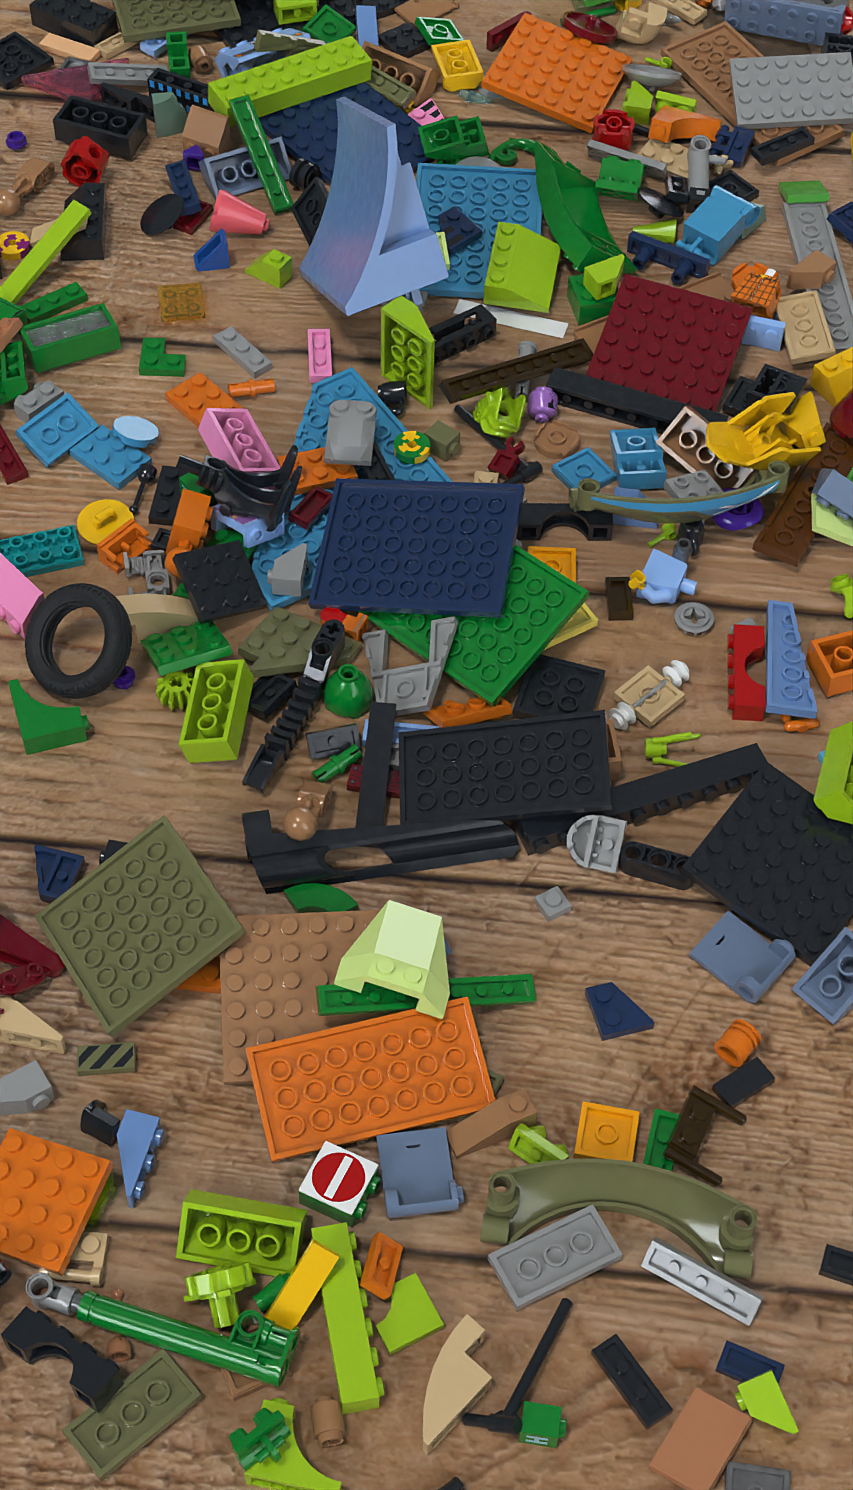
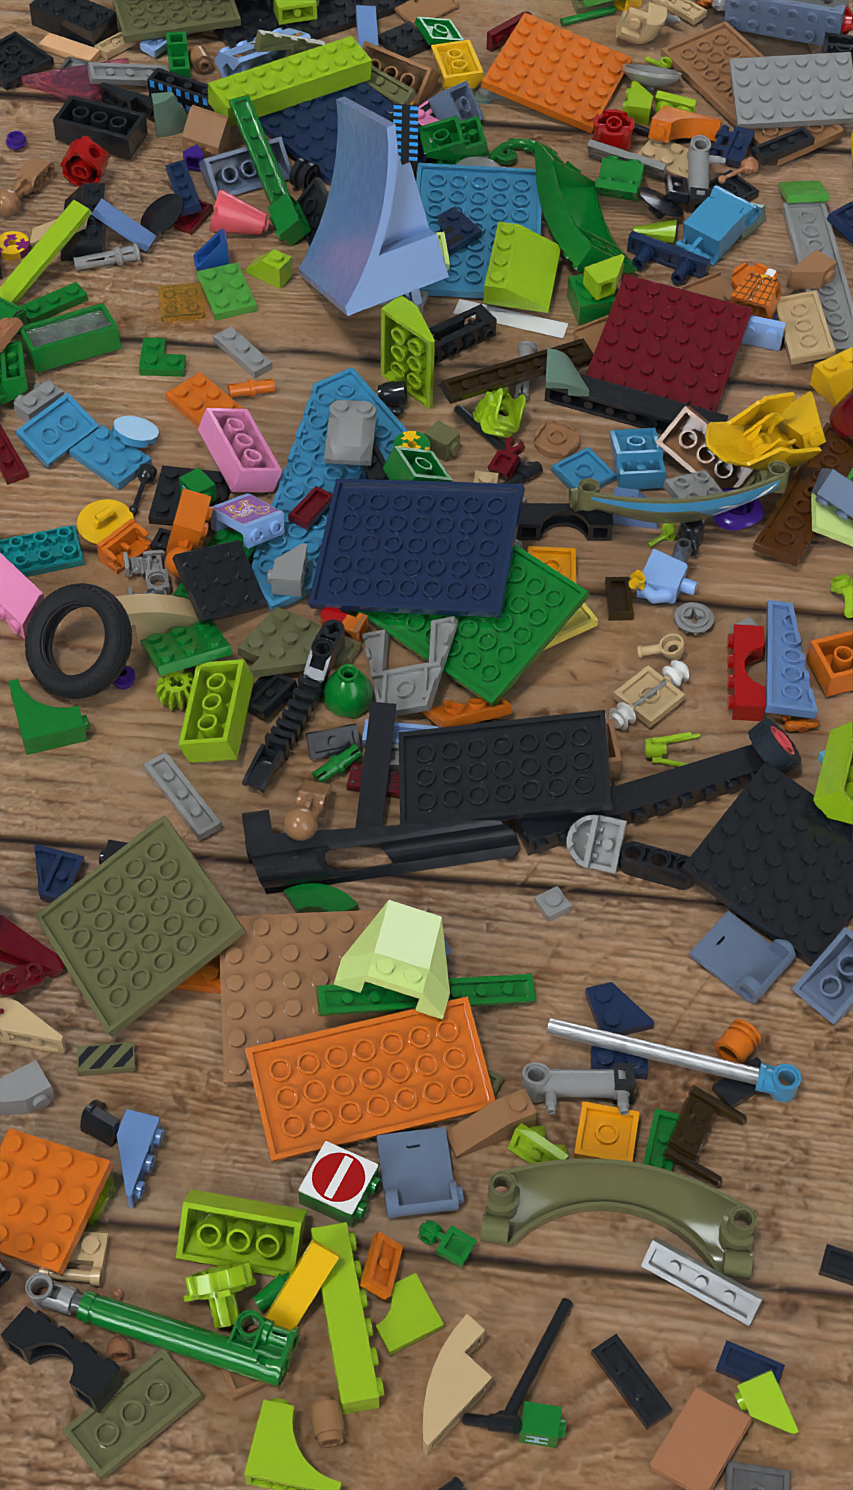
(81, 262): none -> light grey pin
(123, 224): none -> medium blue tile
(182, 796): none -> light grey plate
(226, 291): none -> bright green plate
(244, 492): black piece -> none
(262, 1440): green hips -> none
(288, 219): none -> green brick
(317, 472): orange plate -> none
(319, 354): bright pink plate -> none
(329, 26): green tile -> none
(406, 121): none -> black brick
(415, 465): none -> green brick
(454, 1245): none -> green plate
(456, 101): none -> sand blue slope
(542, 404): medium lavender head -> none
(549, 1083): none -> light grey piece
(554, 1257): light grey plate -> none
(557, 688): black plate -> none
(563, 374): none -> sand green slope
(589, 27): dark red piece -> none
(604, 1058): none -> dark blue piece
(666, 646): none -> tan bar
(718, 168): tan plant -> none
(747, 167): none -> nougat hinge
(765, 1078): none -> flat silver piece
(768, 382): black bracket -> none
(774, 745): none -> black wheel

